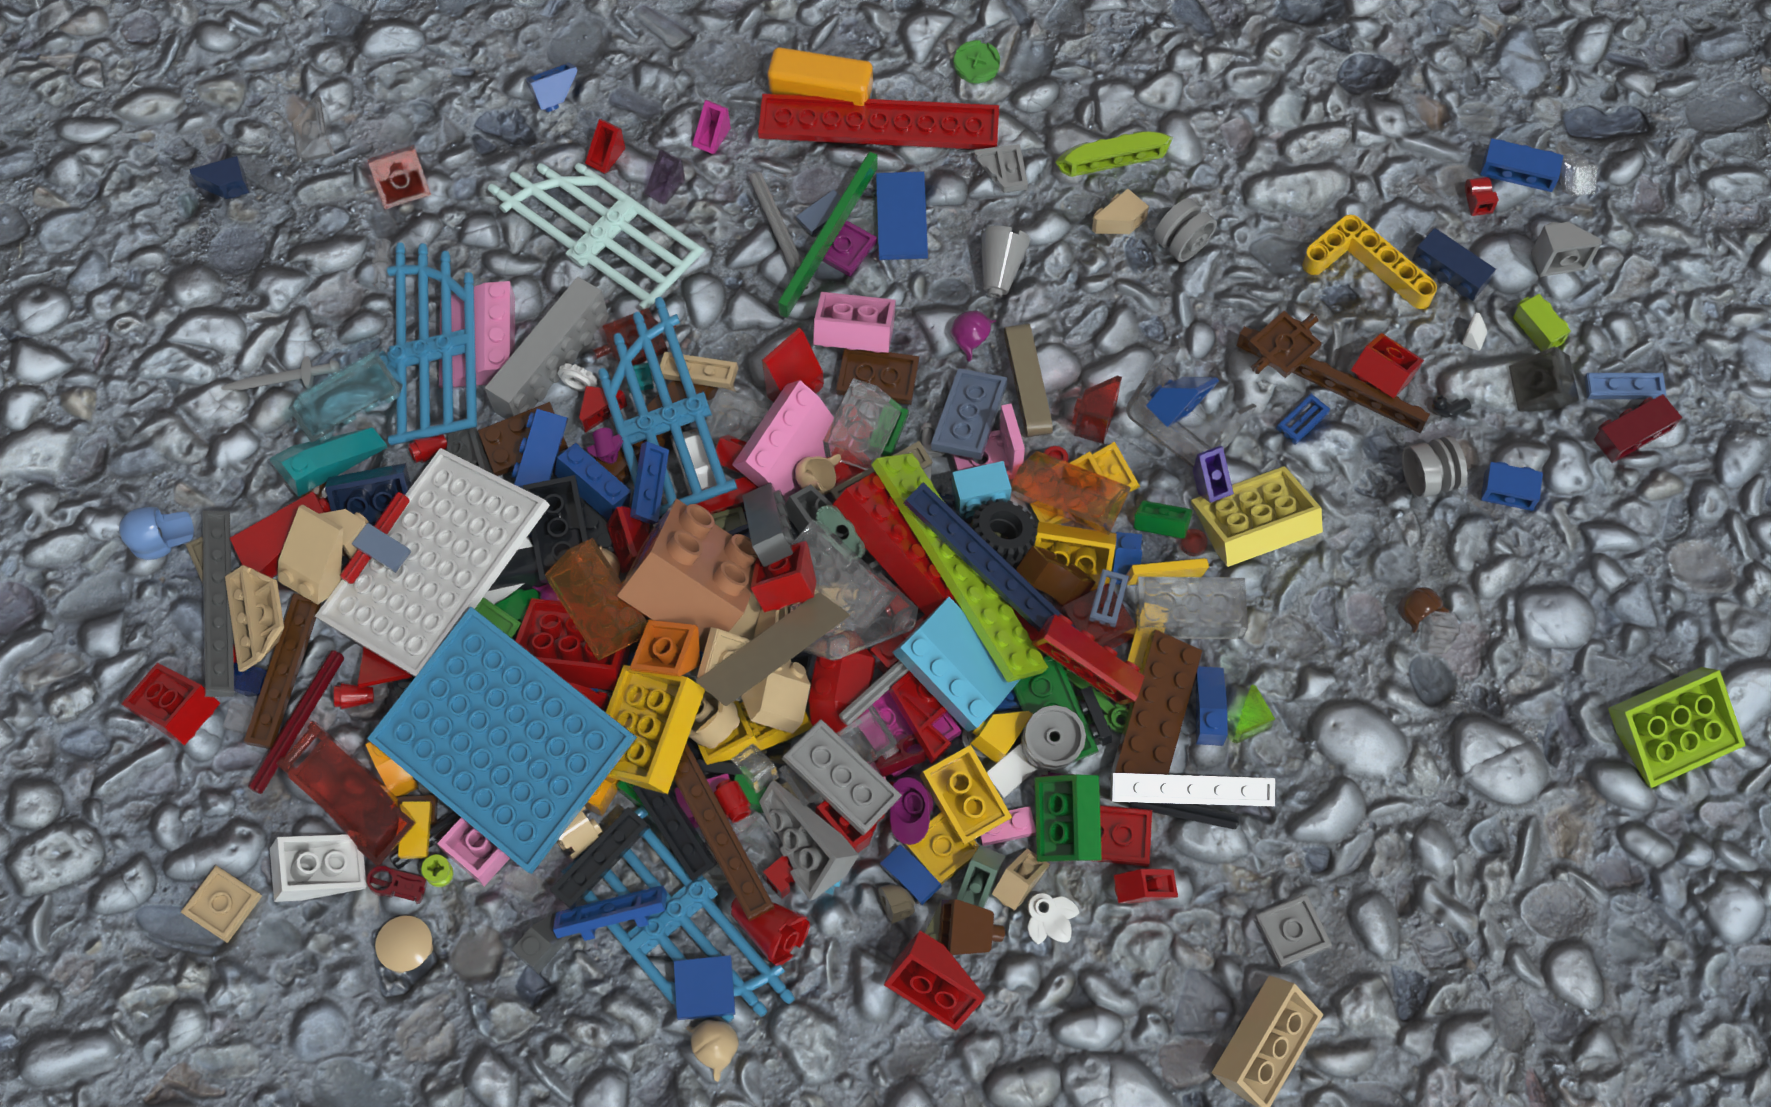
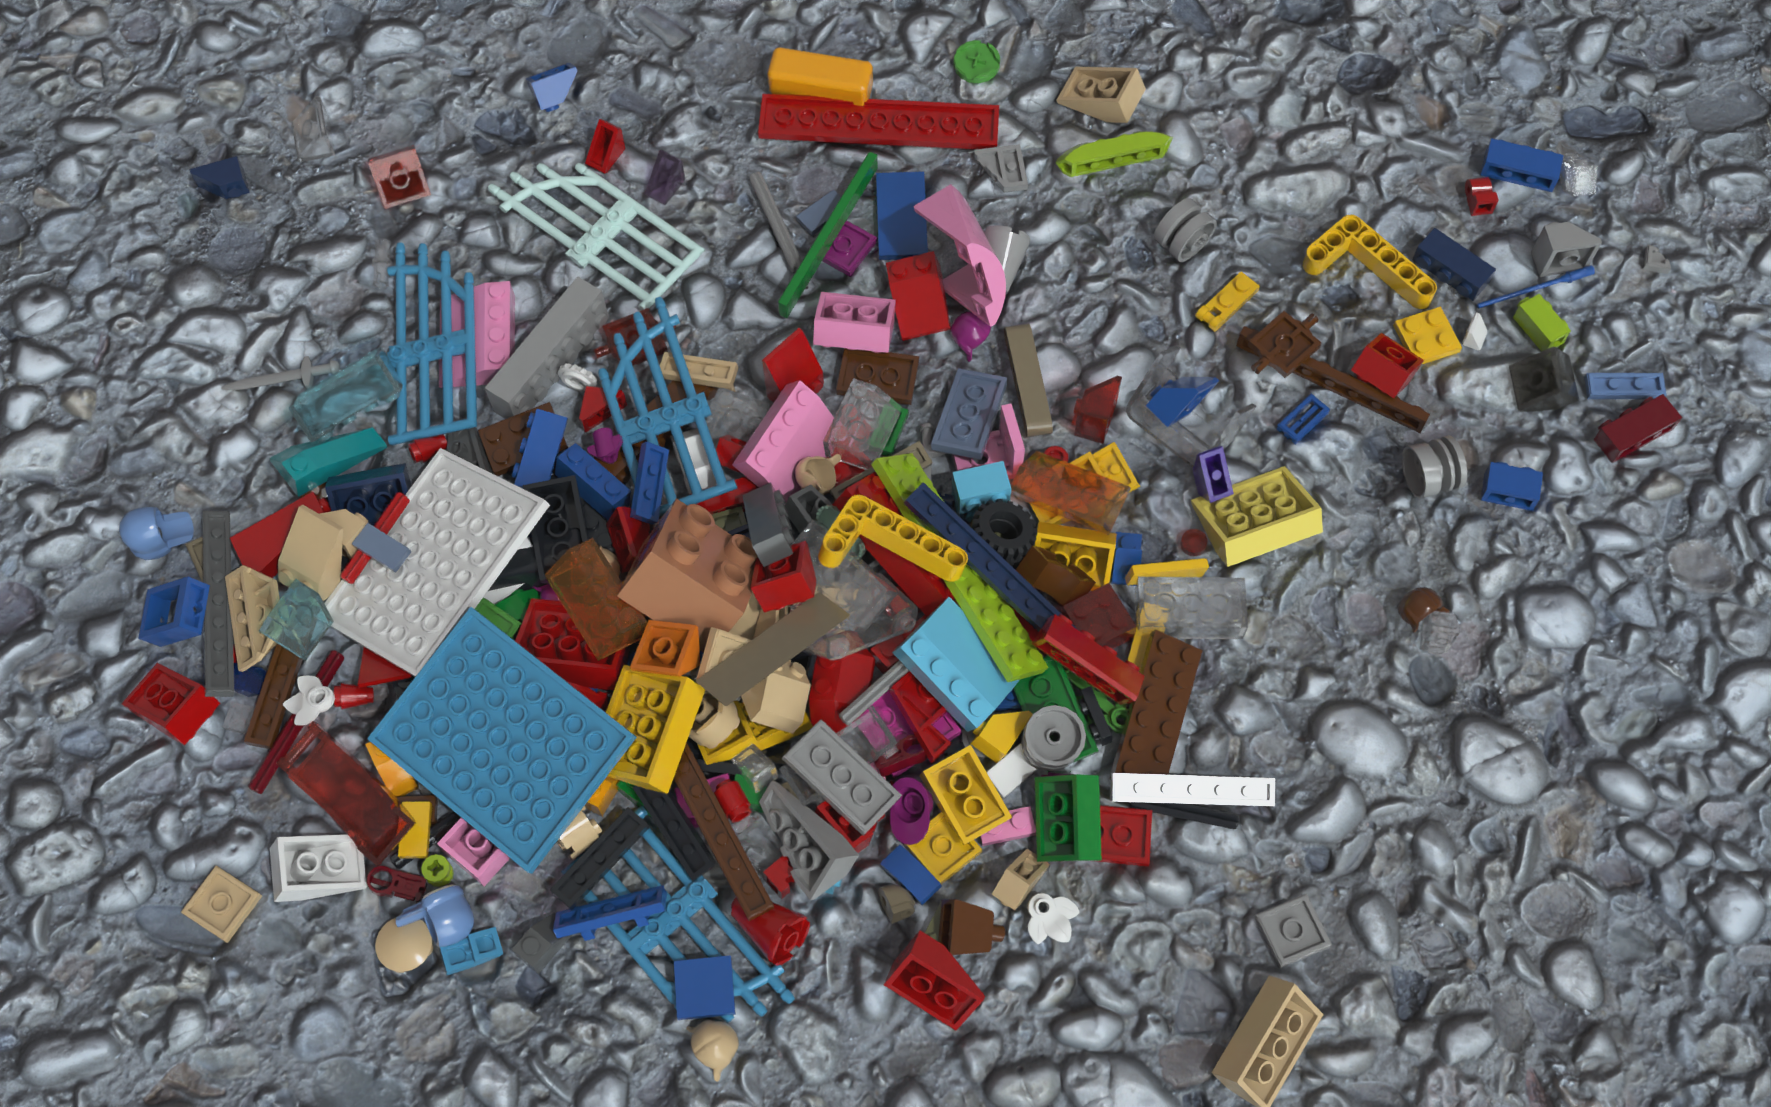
(186, 622): none -> blue window
(298, 620): none -> clear light blue slope
(307, 703): none -> white plate
(445, 915): none -> medium blue piece
(471, 951): none -> dark azure slope
(643, 376): teal tile -> none
(712, 127): dark pink slope -> none
(891, 536): none -> yellow beam
(919, 295): none -> red slope
(981, 876): sand green slope -> none
(982, 282): none -> bright pink windscreen
(1103, 92): none -> tan slope
(1103, 618): sand blue tile -> none
(1121, 216): tan slope -> none
(1145, 885): red slope -> none
(1162, 519): green slope -> none
(1211, 706): blue slope -> none
(1228, 301): none -> yellow plate
(1254, 716): clear neon green slope -> none
(1428, 335): none -> yellow plate
(1448, 409): black arm -> none
(1567, 277): none -> blue piece
(1655, 261): none -> light grey tile
(1678, 725): lime slope -> none

